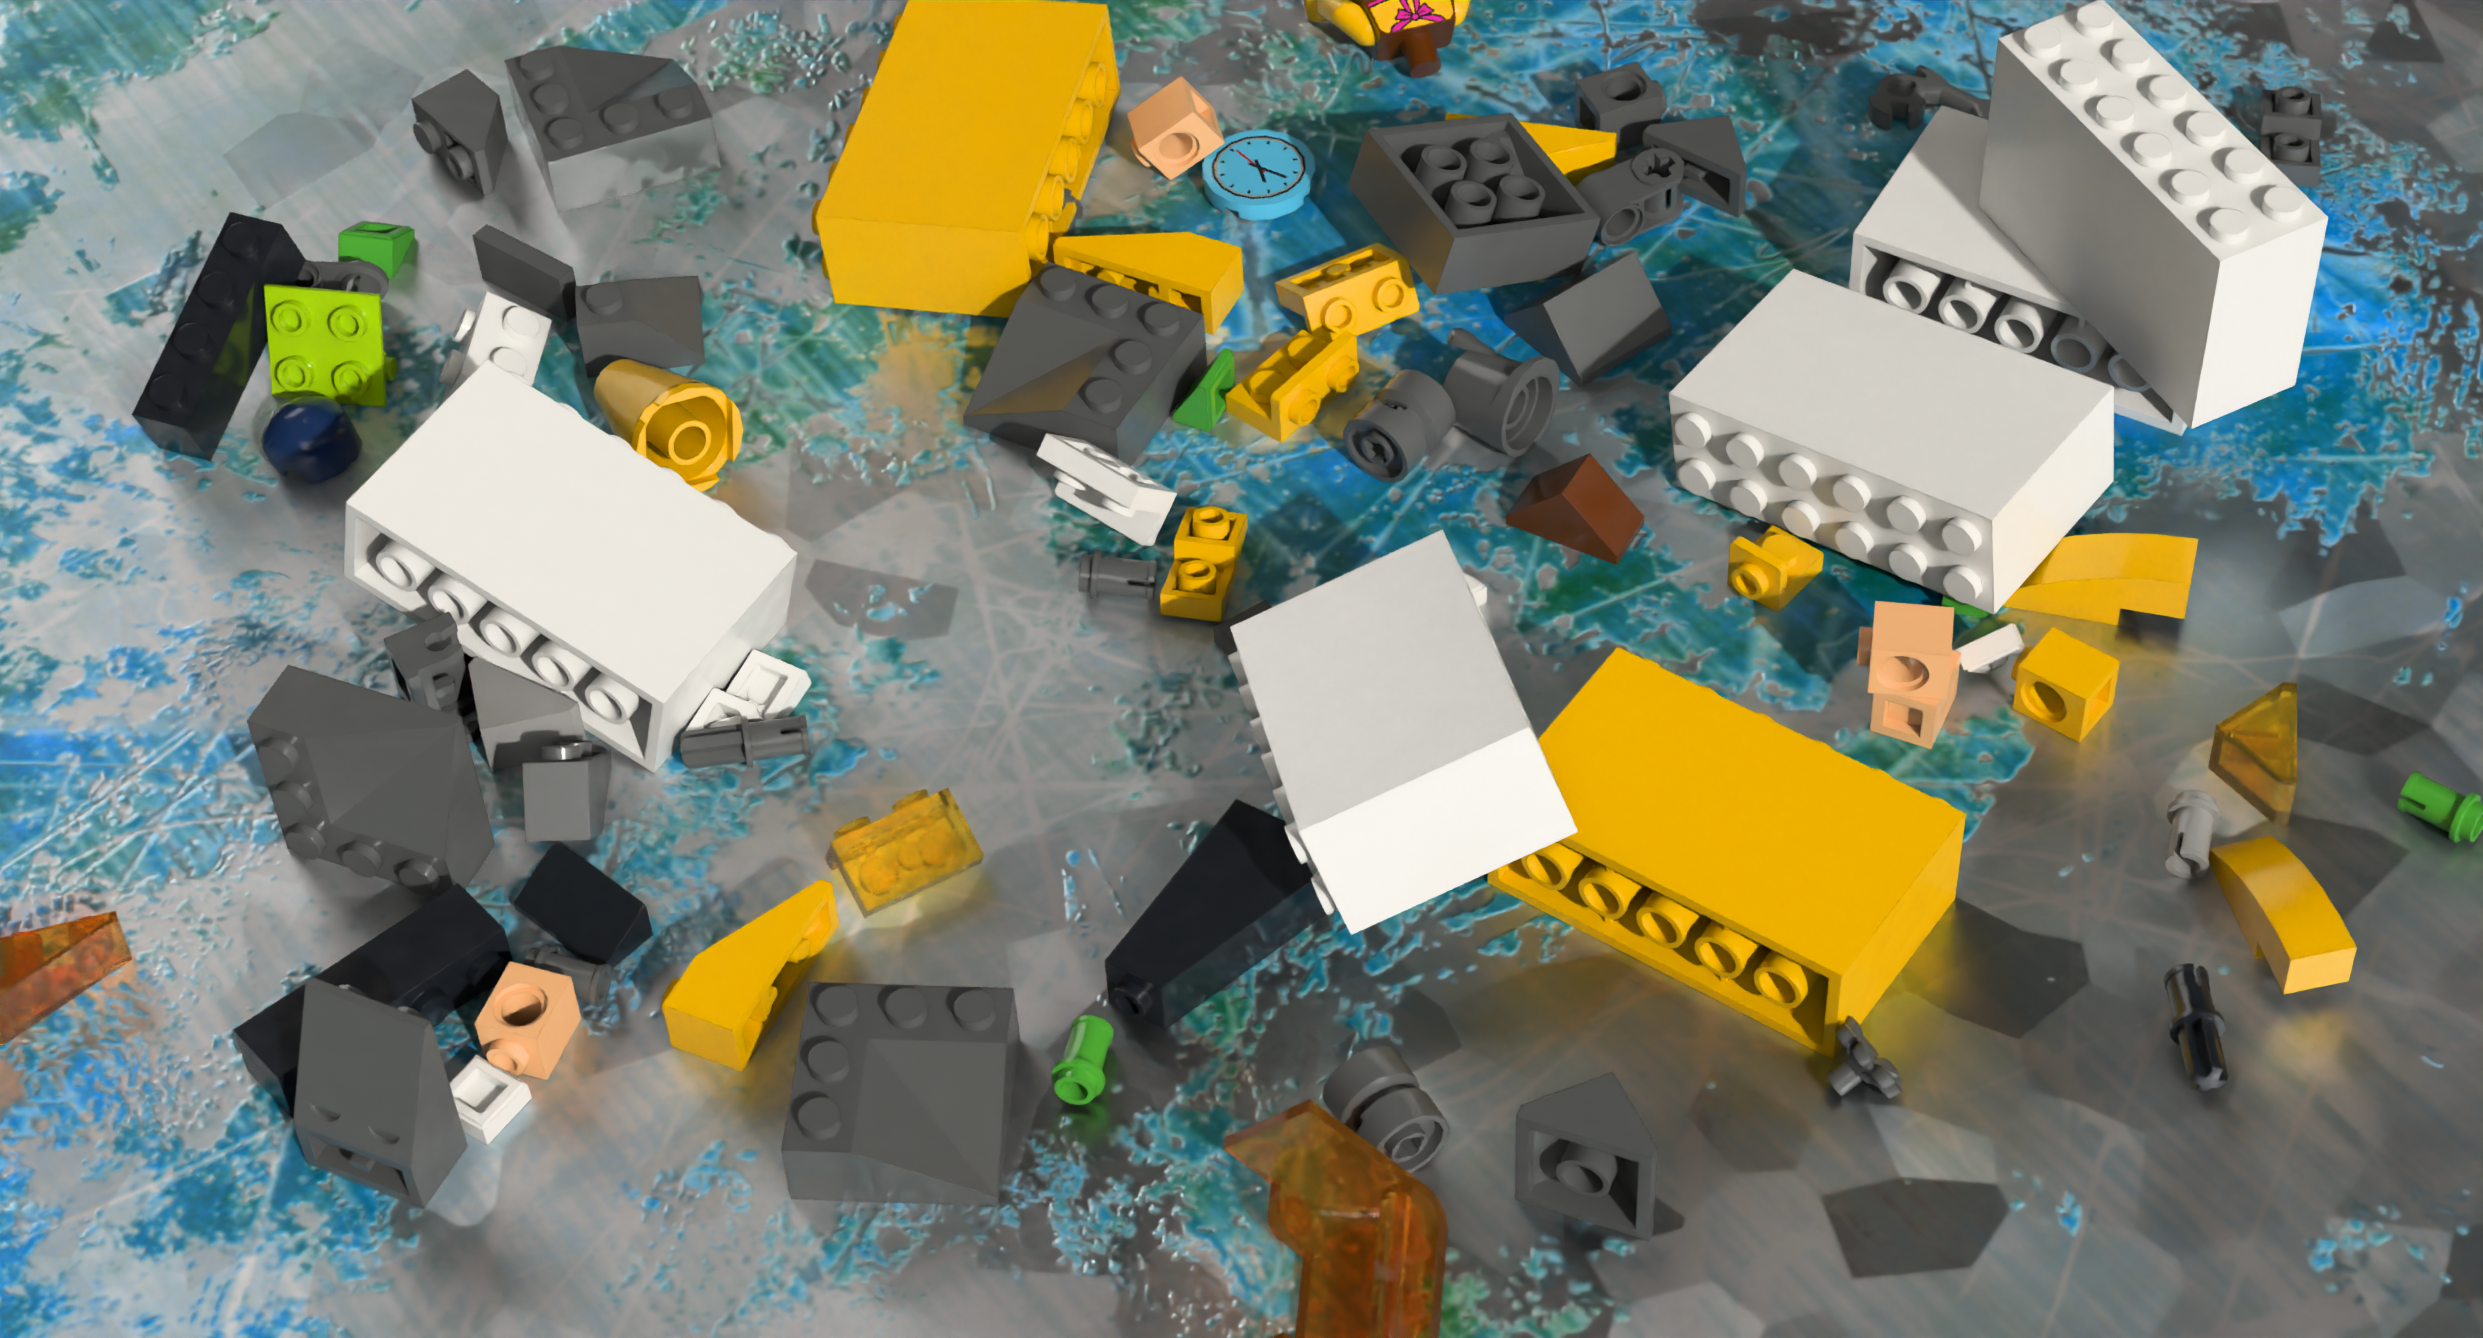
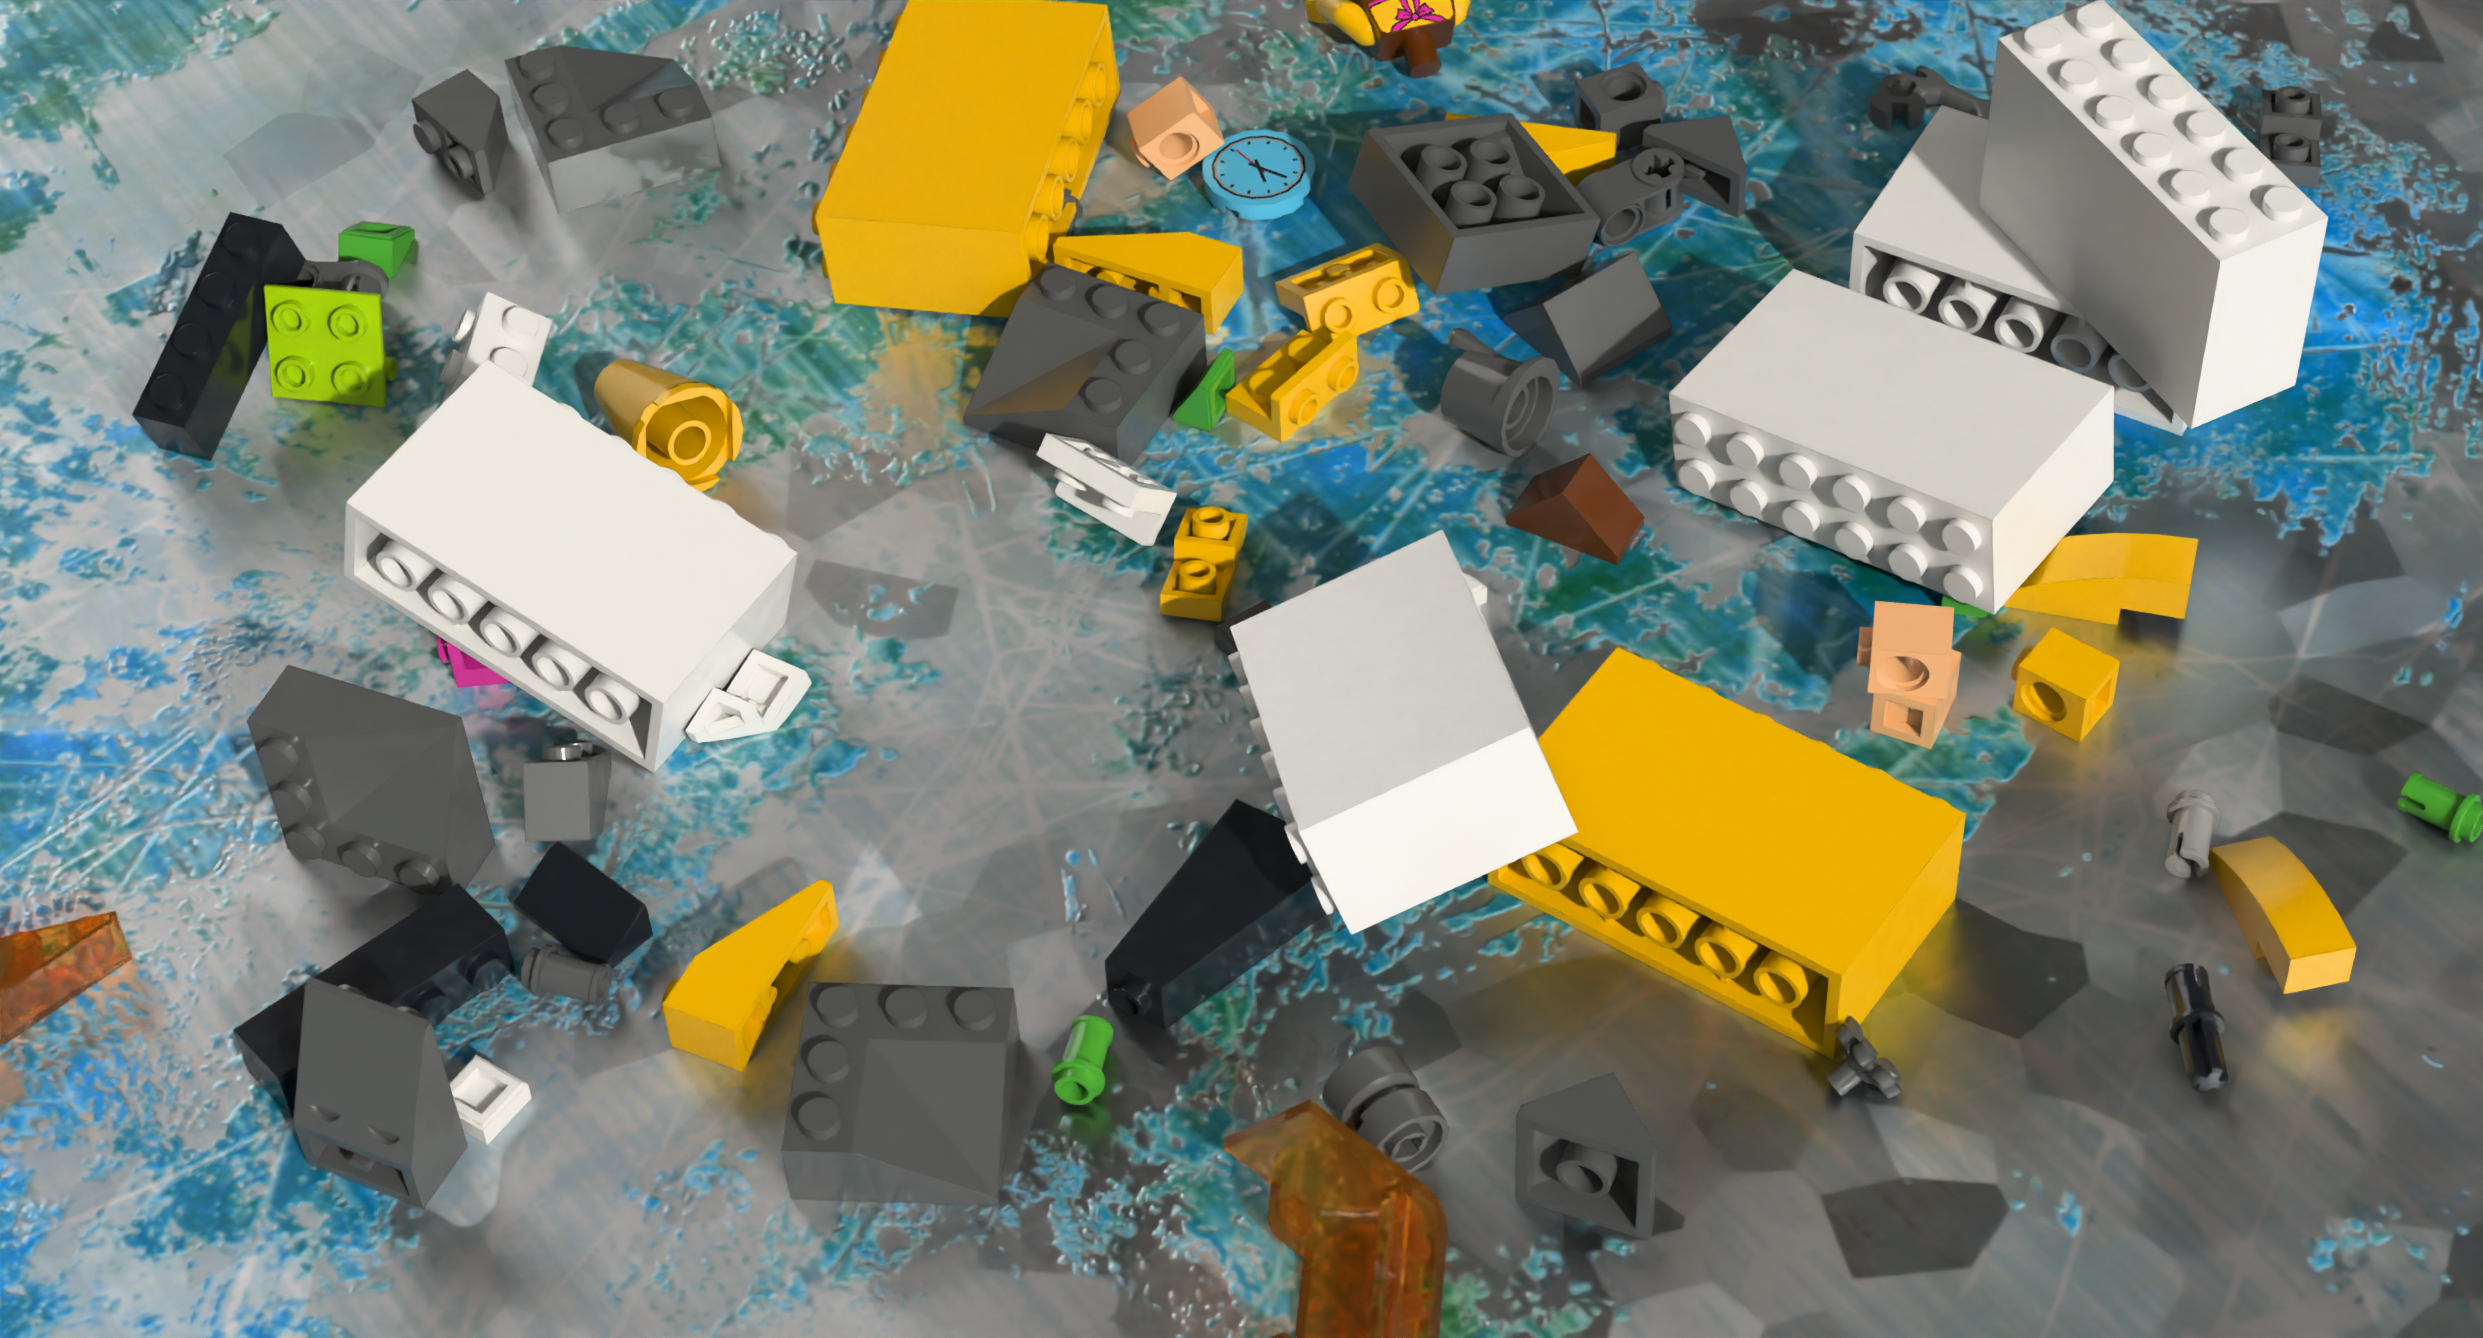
(311, 438): dark blue hair -> none
(432, 669): dark grey hinge -> none
(519, 715): light grey slope -> none
(526, 272): dark grey tile -> none
(528, 1020): light nougat brick -> none
(640, 321): dark grey slope -> none
(745, 742): dark grey axle -> none
(904, 851): clear yellow bracket -> none
(1117, 576): dark grey pin -> none
(1399, 426): dark grey wheel -> none
(1772, 567): yellow bracket -> none
(1991, 650): white tile -> none
(2258, 752): clear yellow slope -> none

